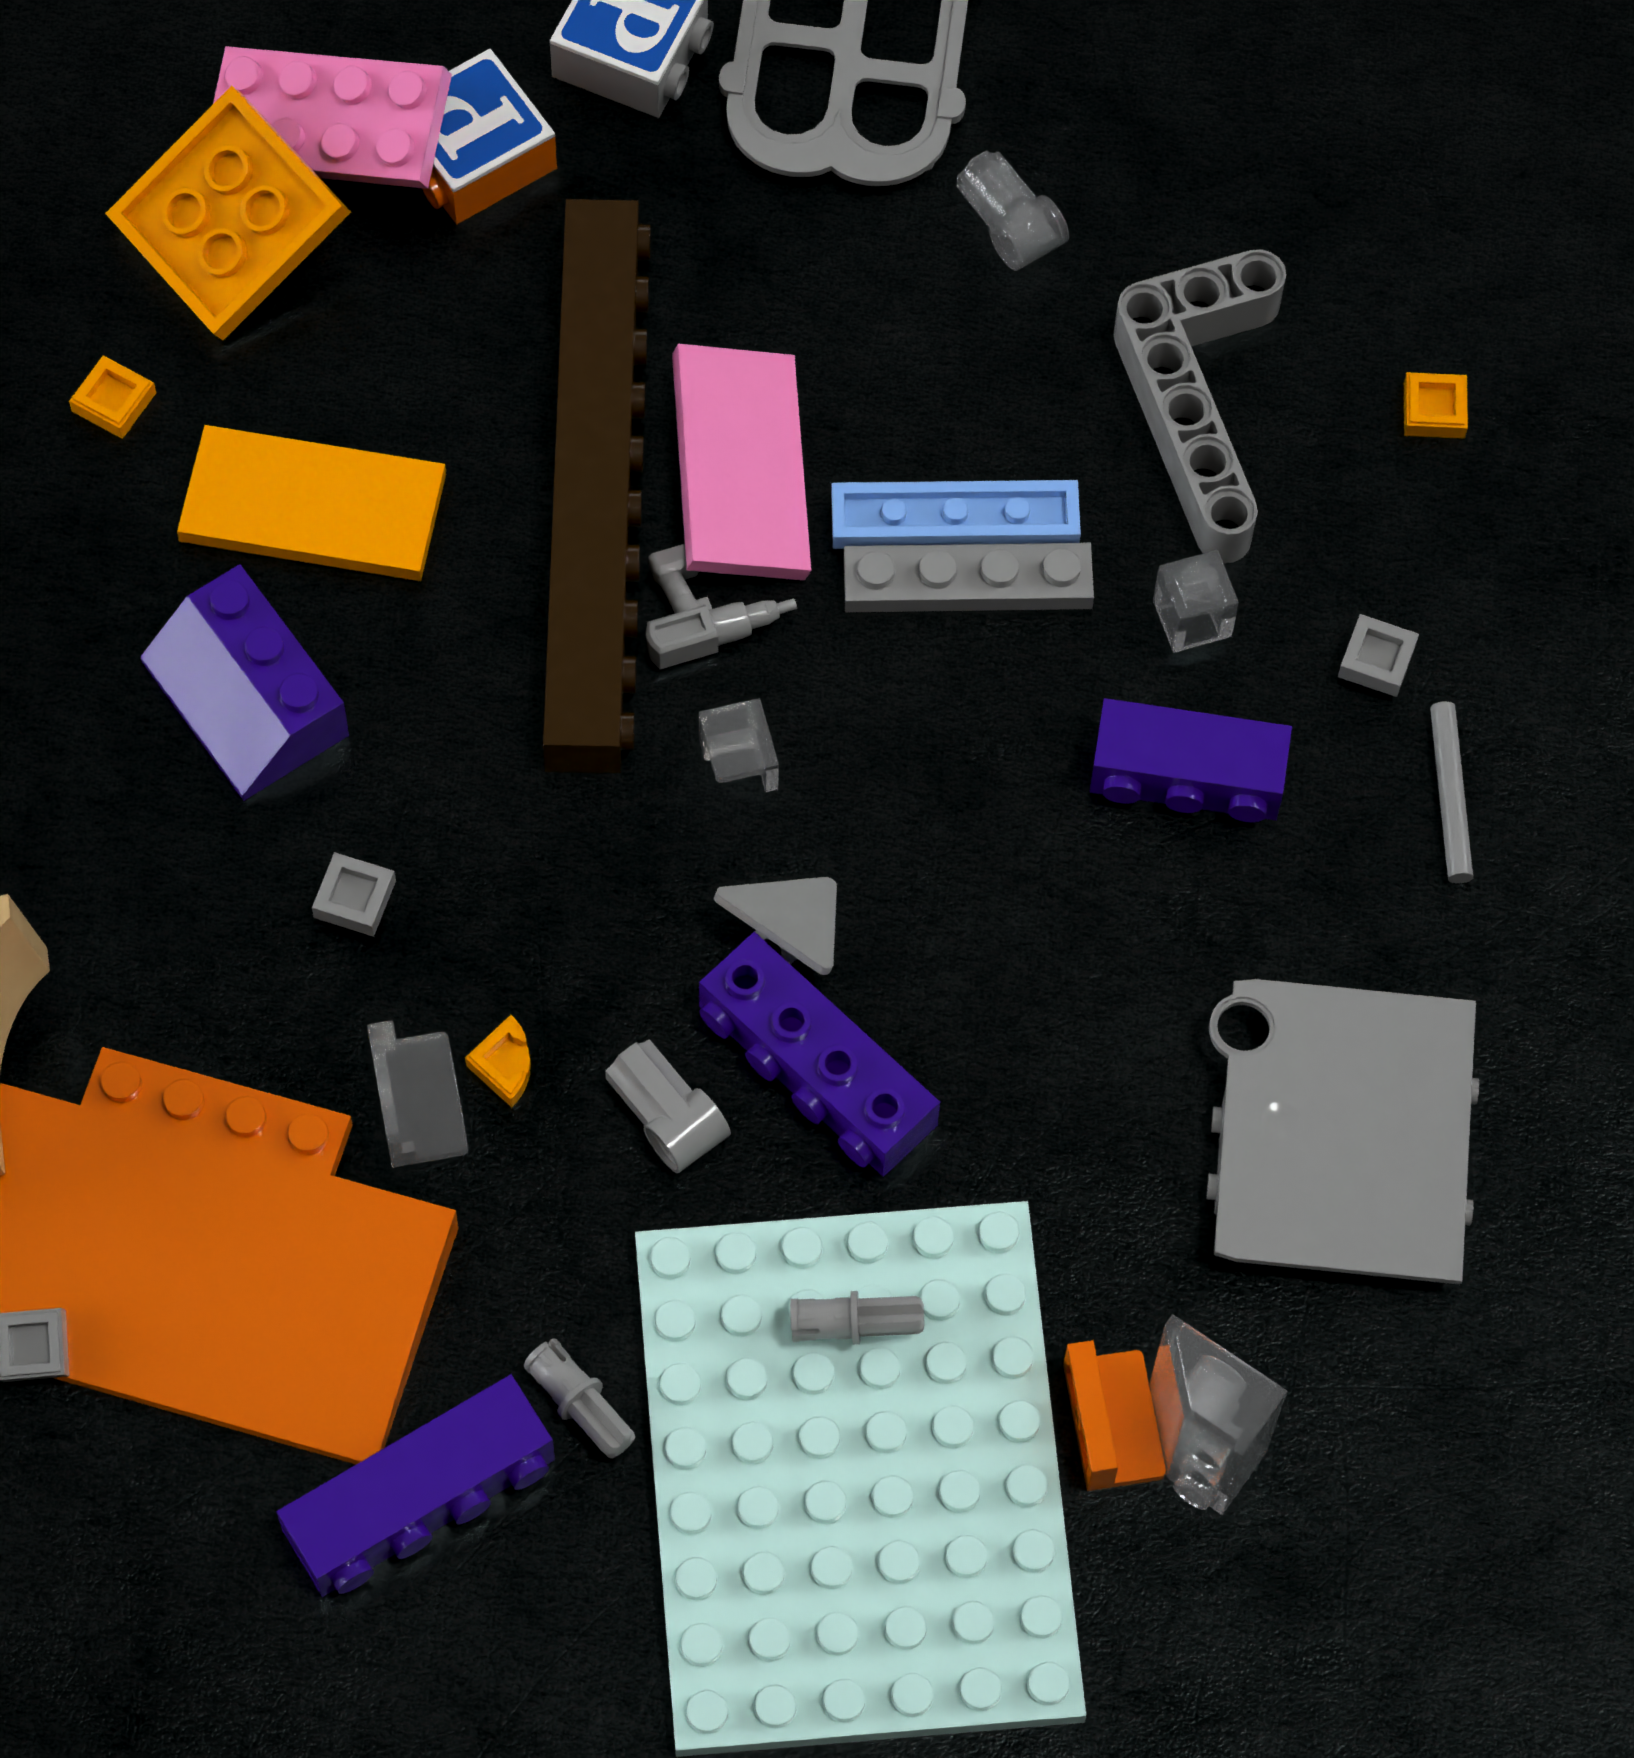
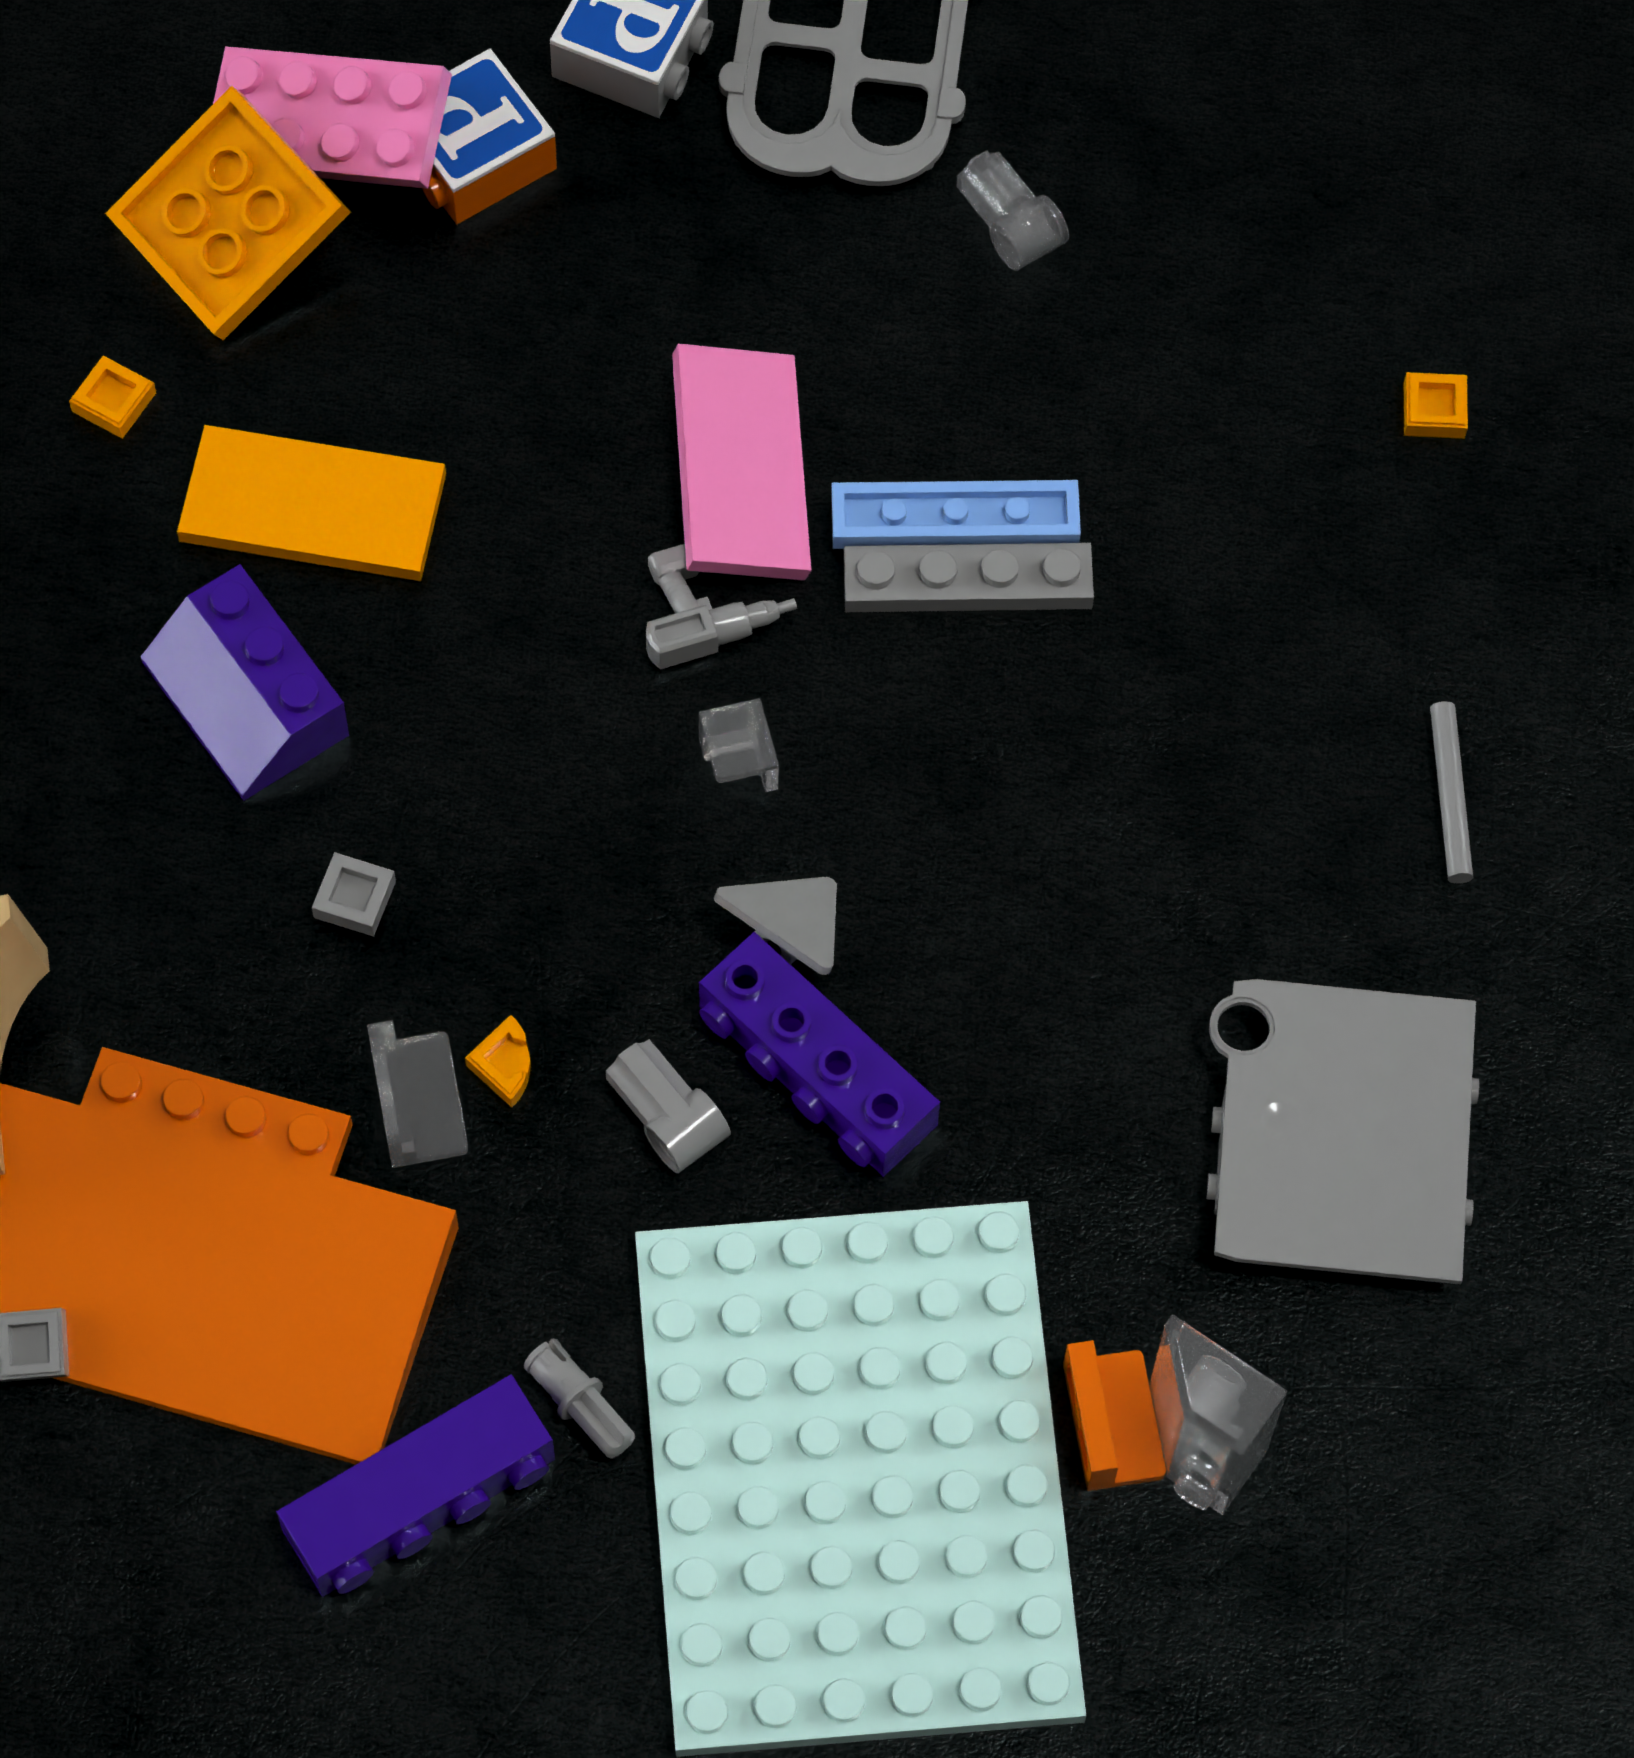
(593, 488): dark brown brick -> none
(855, 1317): light grey axle -> none
(1185, 392): light grey beam -> none
(1190, 760): dark purple brick -> none
(1195, 601): clear brick -> none
(1378, 655): light grey plate -> none

